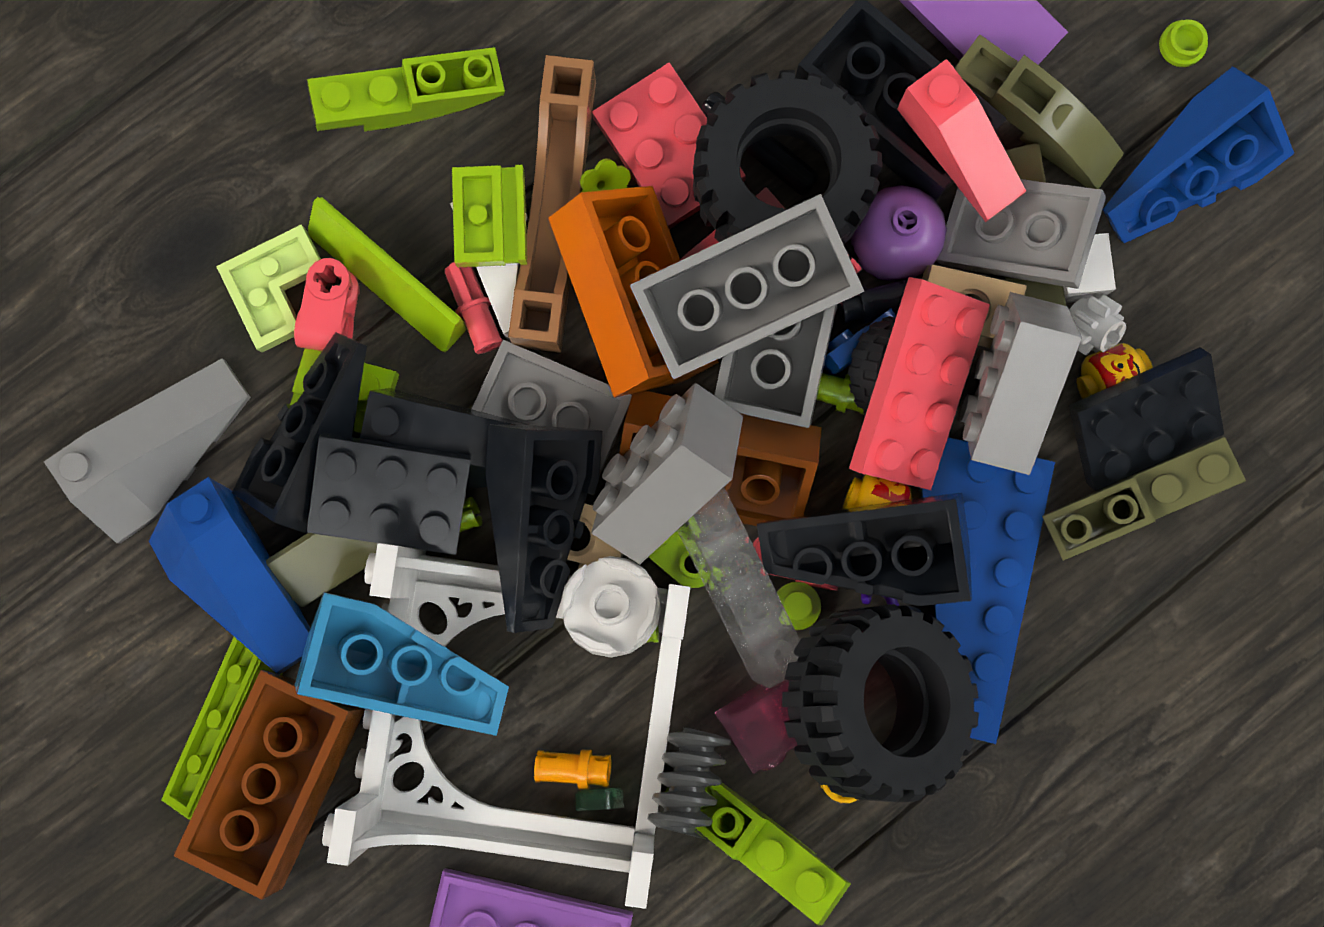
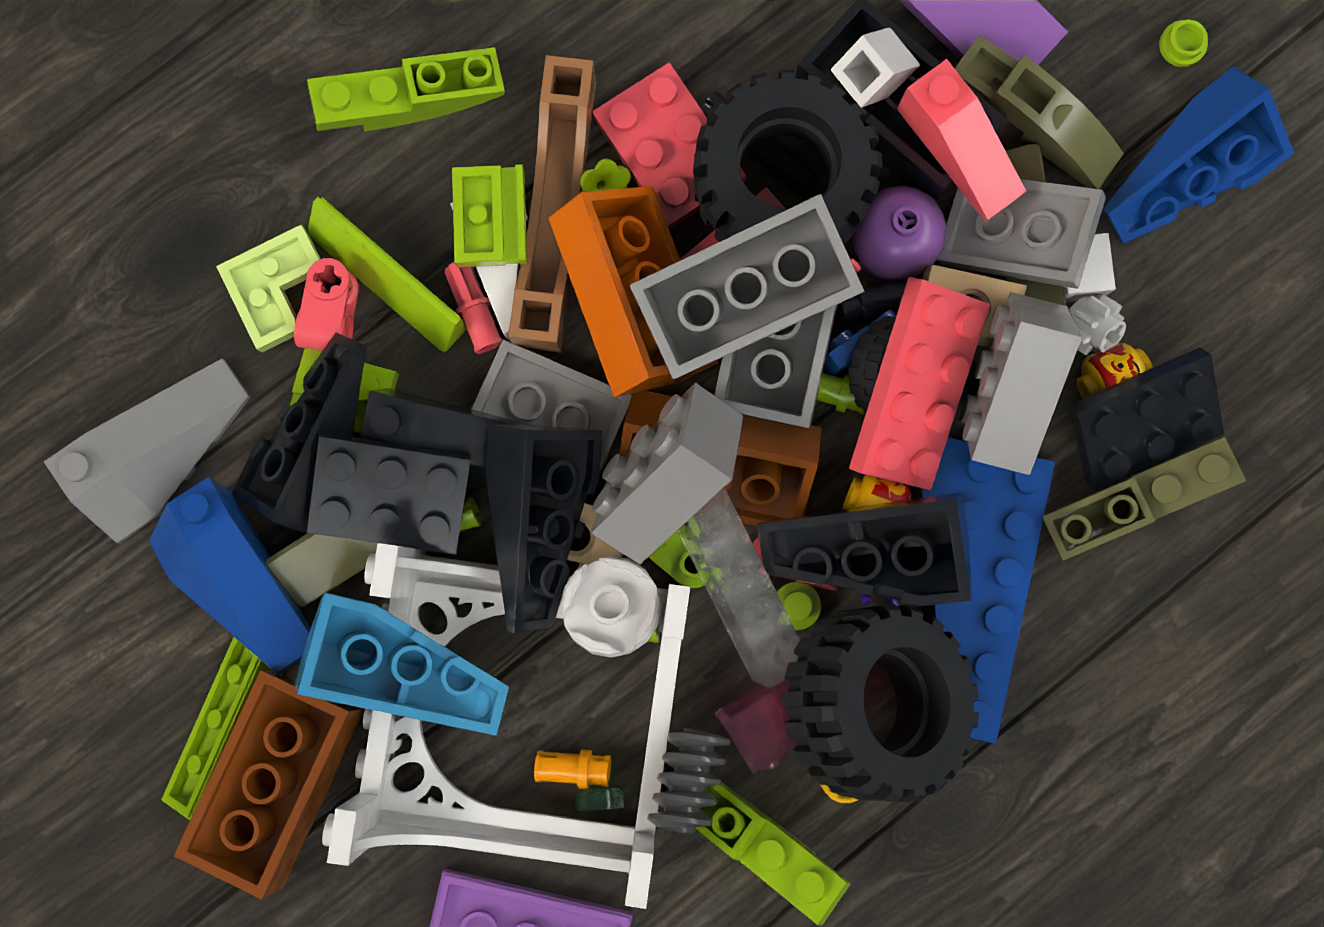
(875, 67): none -> white brick

